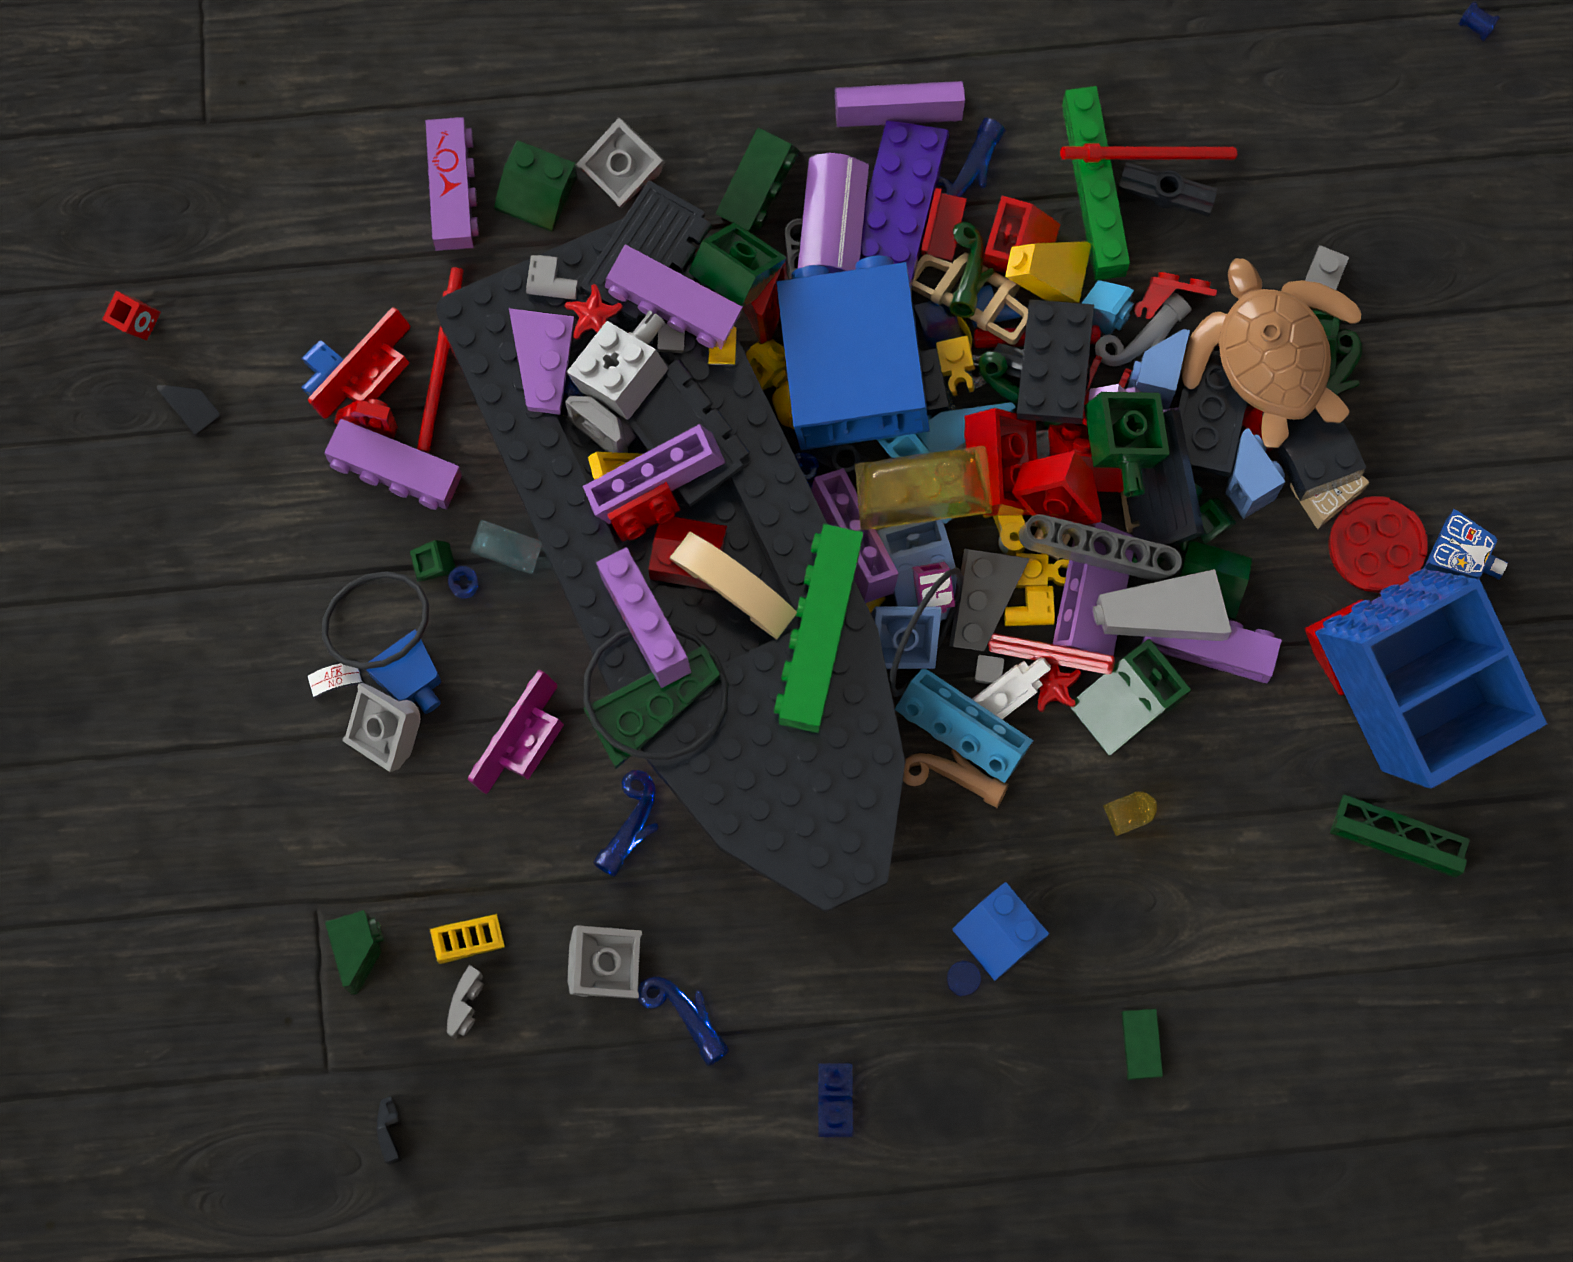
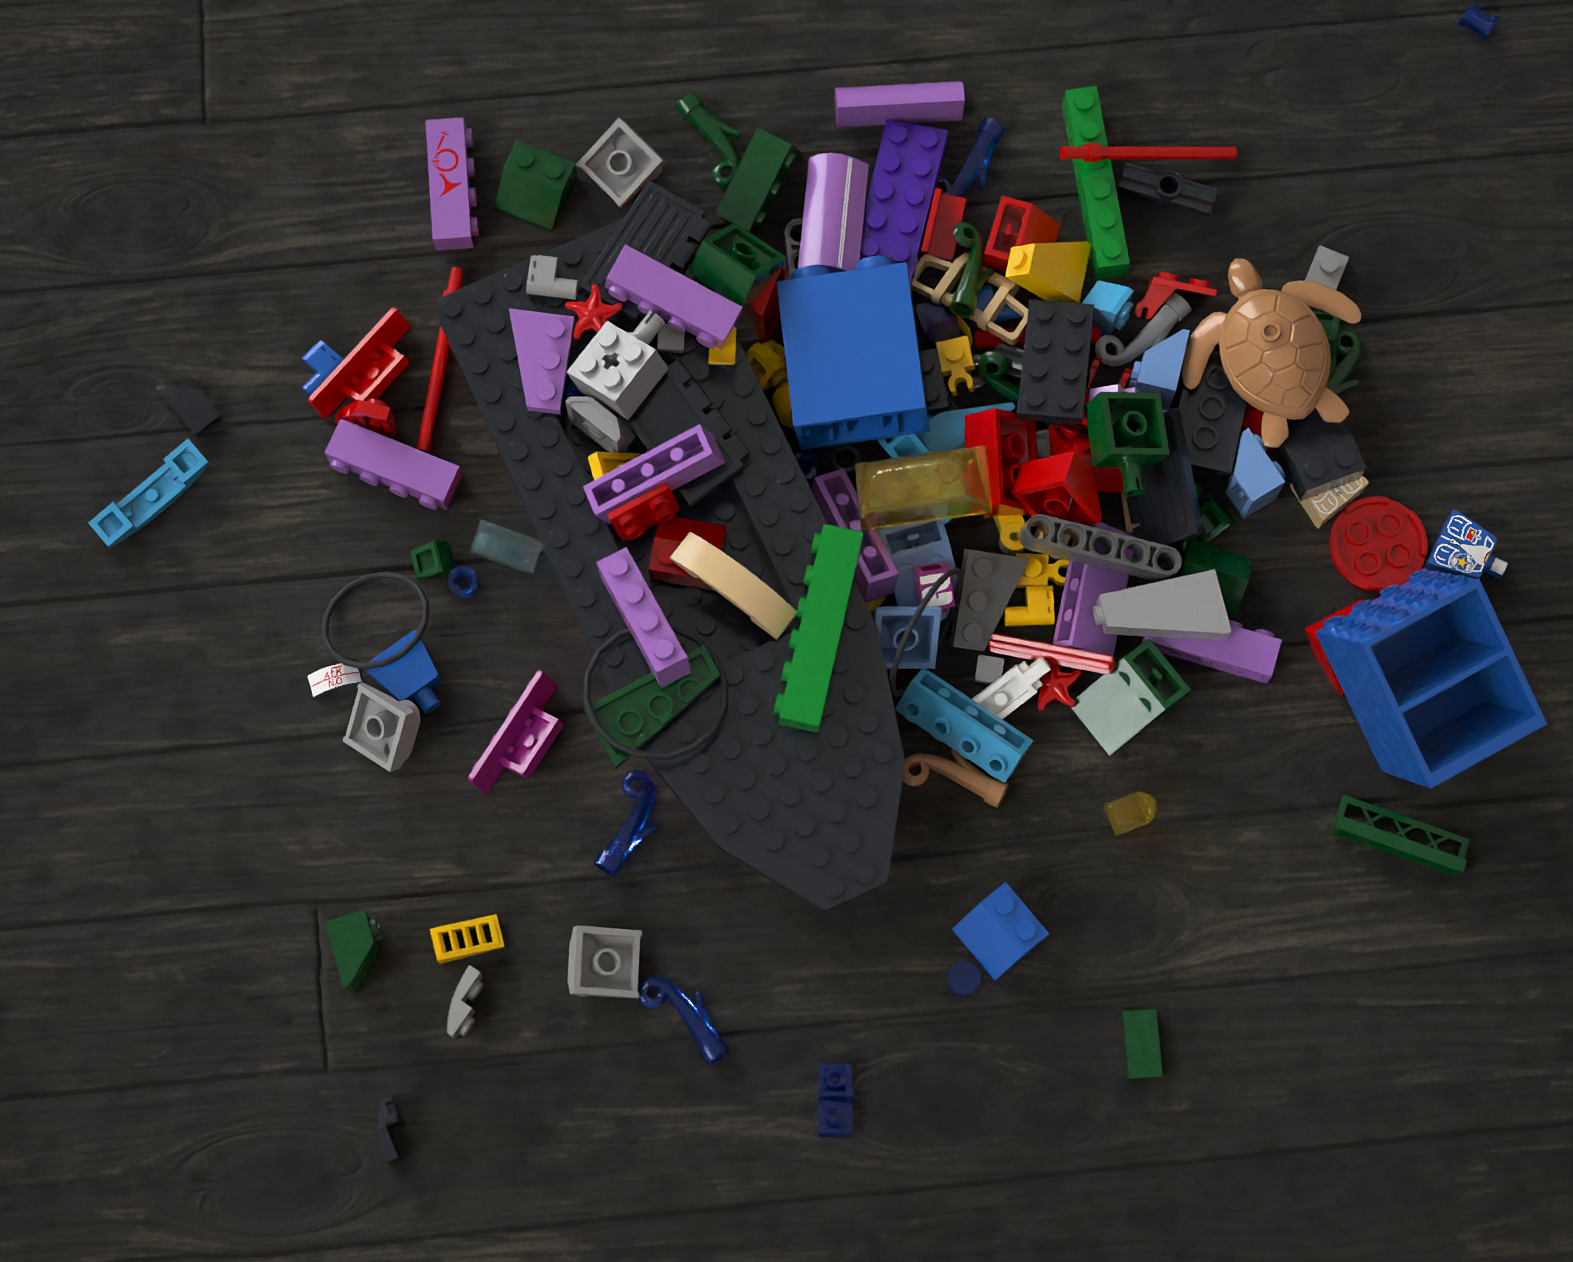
(131, 315): red brick -> none
(151, 496): none -> dark azure slope
(715, 132): none -> dark green plant

